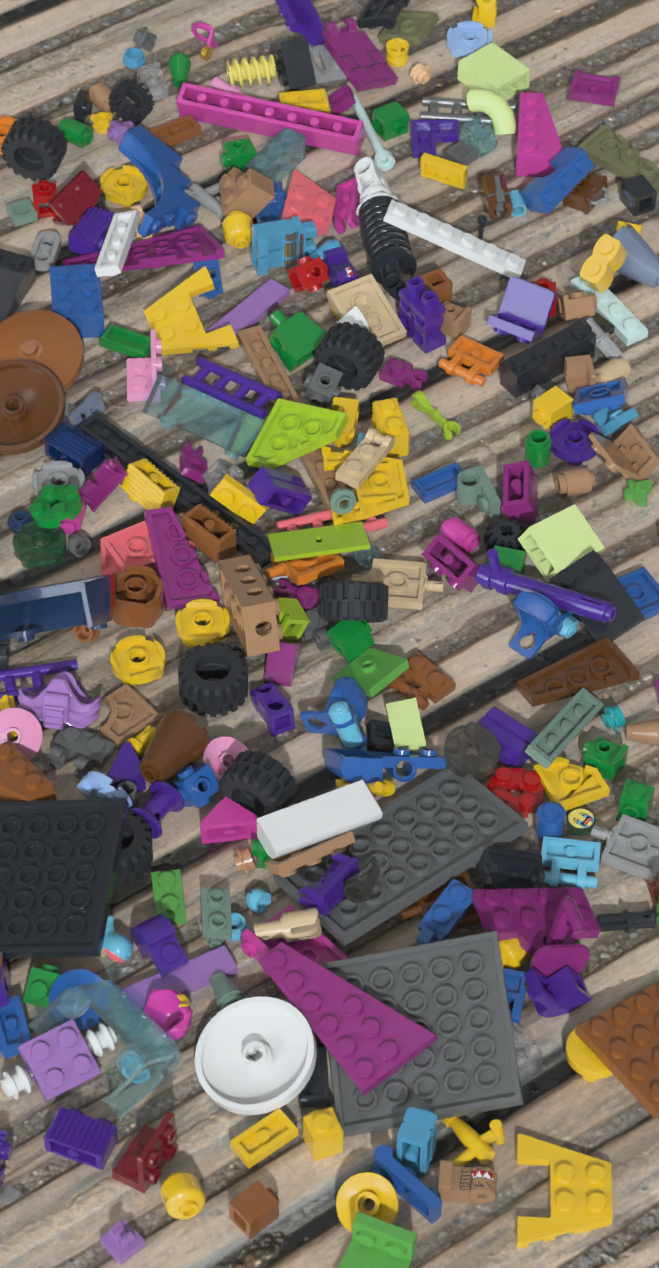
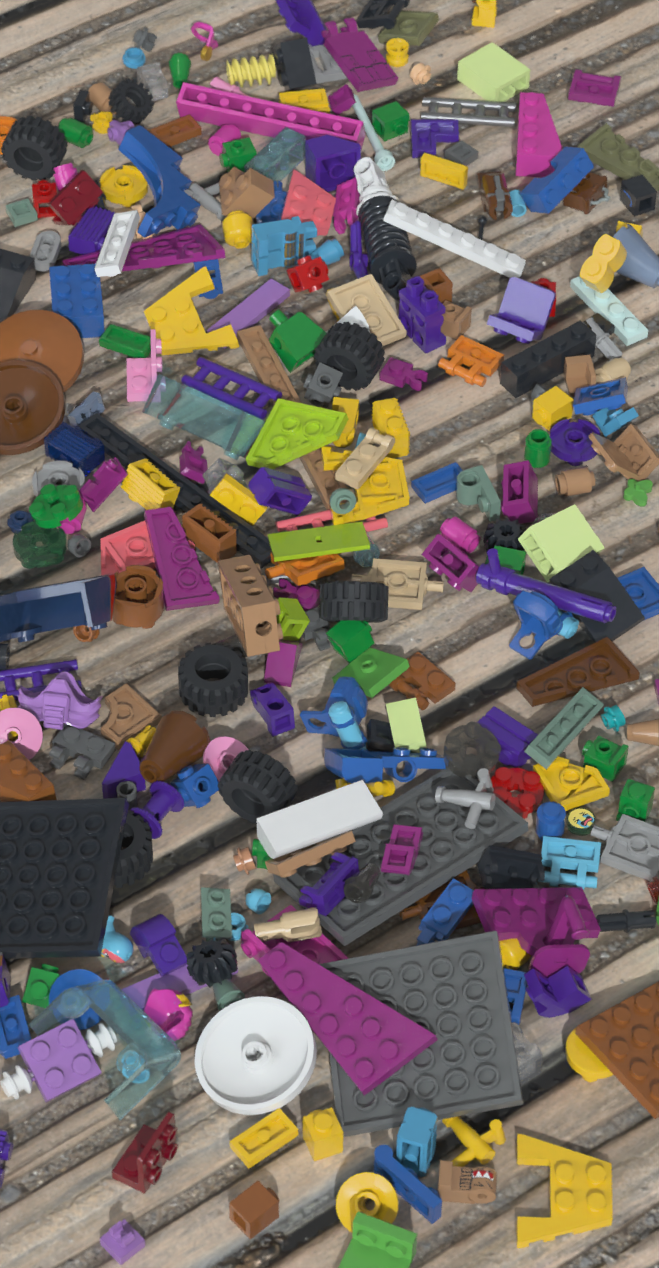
(64, 175): none -> dark pink brick
(81, 1137): dark purple brick -> none
(97, 786): light blue plate -> none
(138, 673): yellow plate -> none
(169, 895): bright green plate -> none
(181, 1194): yellow head -> none
(197, 610): yellow plate -> none
(211, 962): none -> black gear
(224, 134): none -> dark pink brick
(228, 823): dark pink slope -> none
(317, 1089): black hinge -> none
(330, 161): none -> dark purple slope
(339, 267): dark purple leg -> none
(357, 261): none -> dark purple piece
(402, 849): none -> magenta slope
(422, 404): lime piece -> none
(458, 42): light blue plate -> none
(477, 800): none -> light grey piece
(479, 136): clear light blue brick -> none
(495, 107): yellowish green cylinder -> none
(576, 304): medium nougat brick -> none

